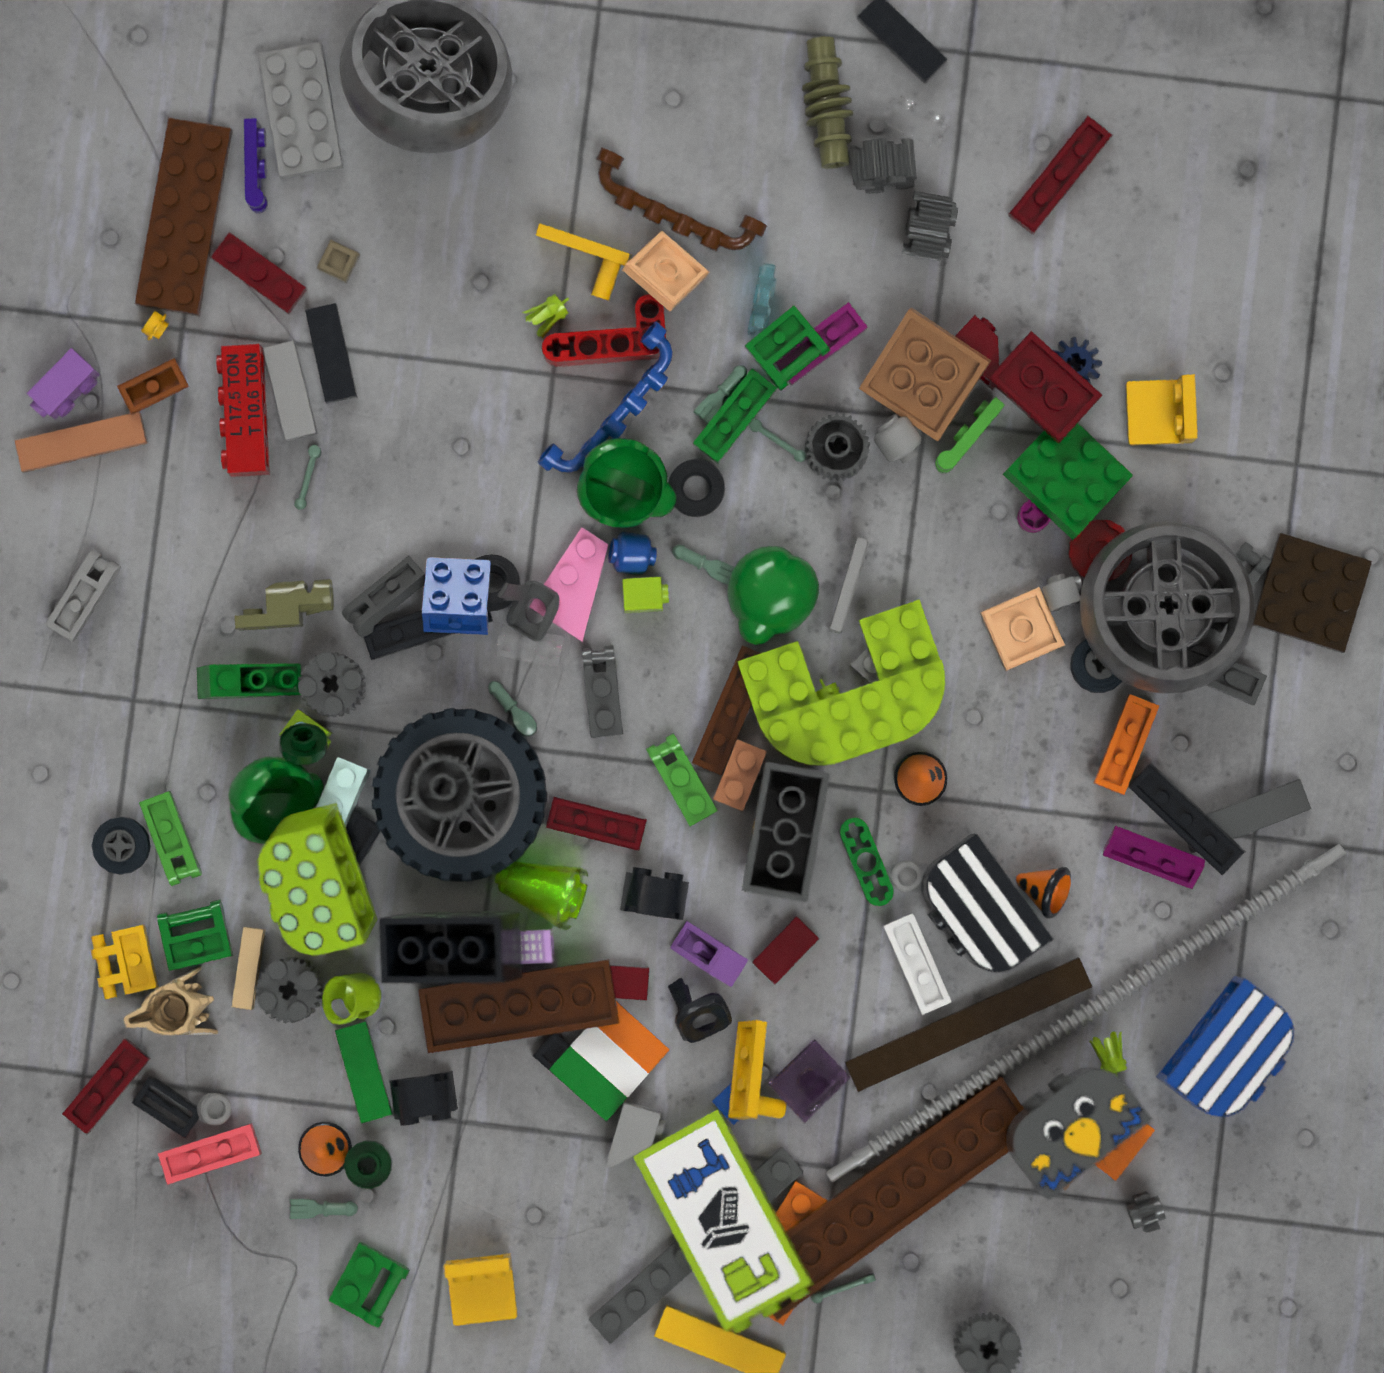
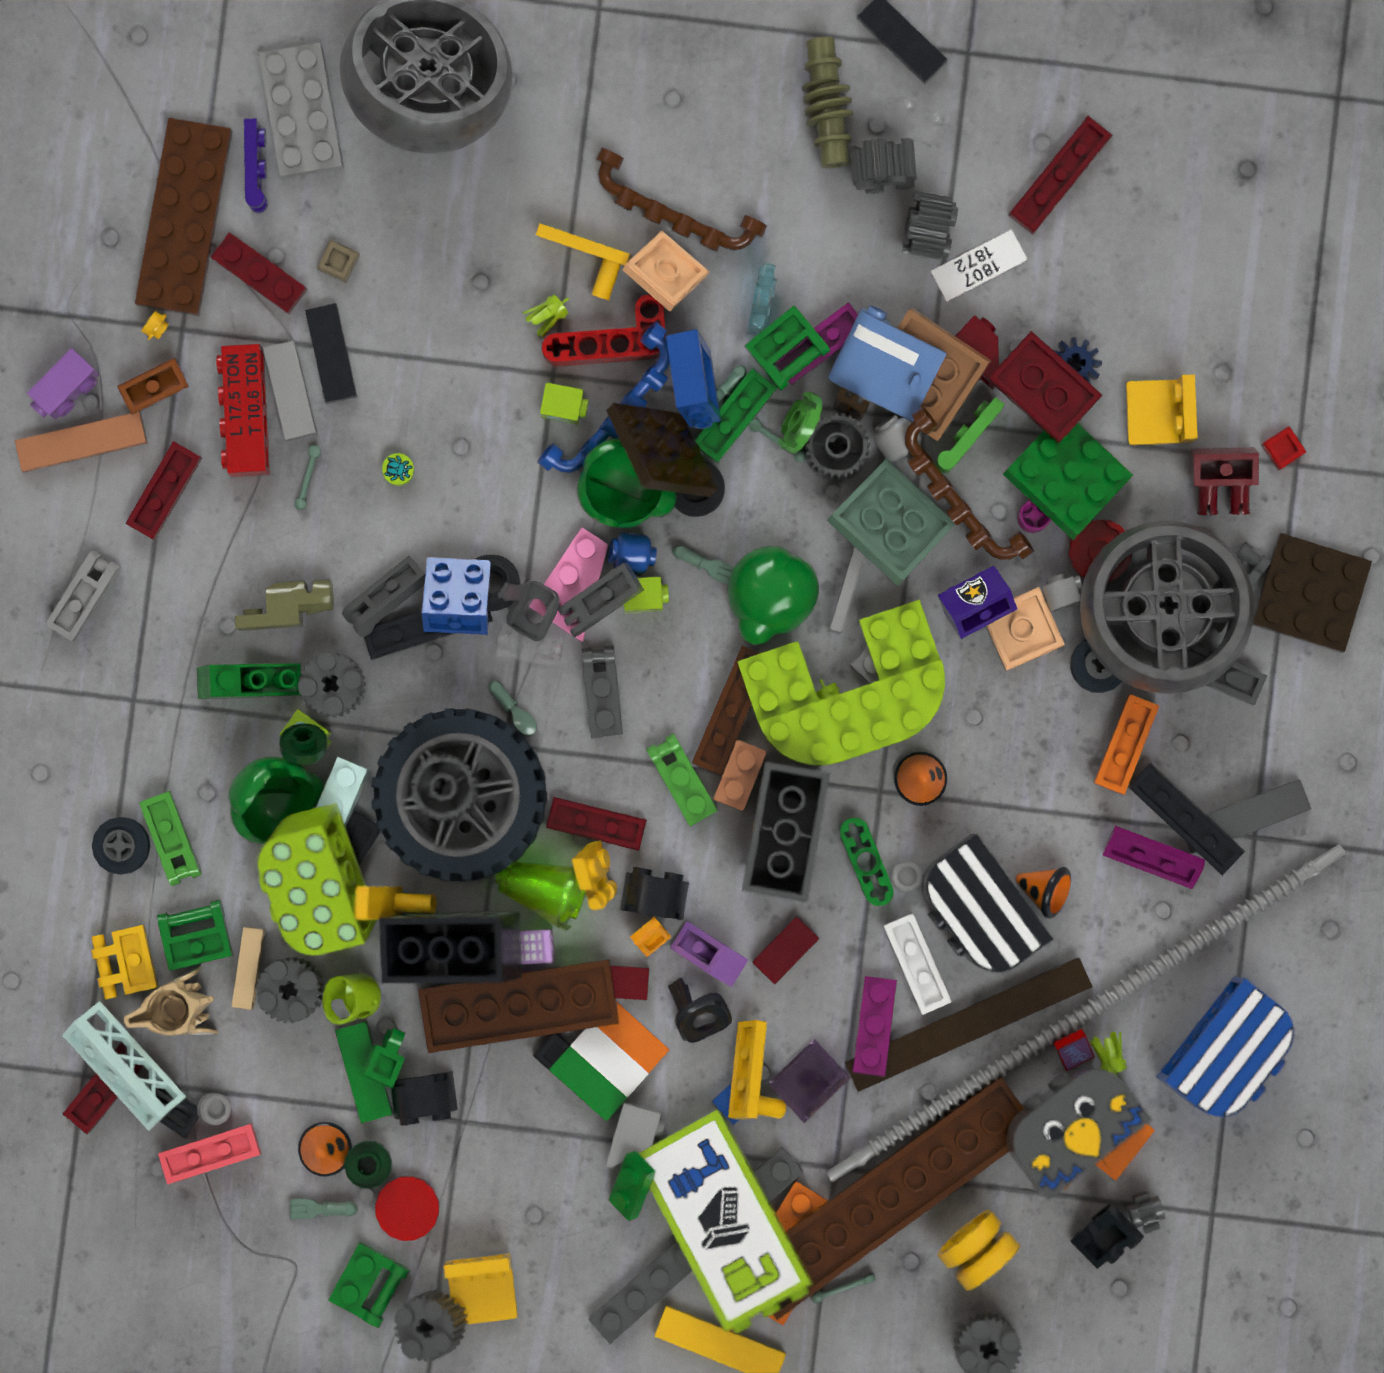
(114, 1070): none -> light aqua fence
(163, 490): none -> dark red plate
(384, 1062): none -> green plate
(386, 901): none -> yellow piece
(398, 469): none -> tile
(407, 1208): none -> red tile
(415, 1332): none -> dark grey brick
(563, 404): none -> lime brick
(591, 869): none -> yellow plate
(601, 598): none -> dark grey hinge
(632, 1185): none -> green plate
(650, 937): none -> light orange tile
(662, 450): none -> dark brown plate
(693, 379): none -> blue window
(800, 422): none -> bright green tile
(851, 404): none -> dark brown tile
(875, 1026): none -> magenta plate
(882, 364): none -> medium blue door
(891, 522): none -> sand green plate
(959, 509): none -> reddish brown bar
(977, 602): none -> dark purple brick
(978, 1250): none -> yellow wheel
(979, 265): none -> white sticker
(1074, 1050): none -> tile
(1106, 1237): none -> black cylinder
(1224, 468): none -> dark red brick
(1283, 448): none -> red tile

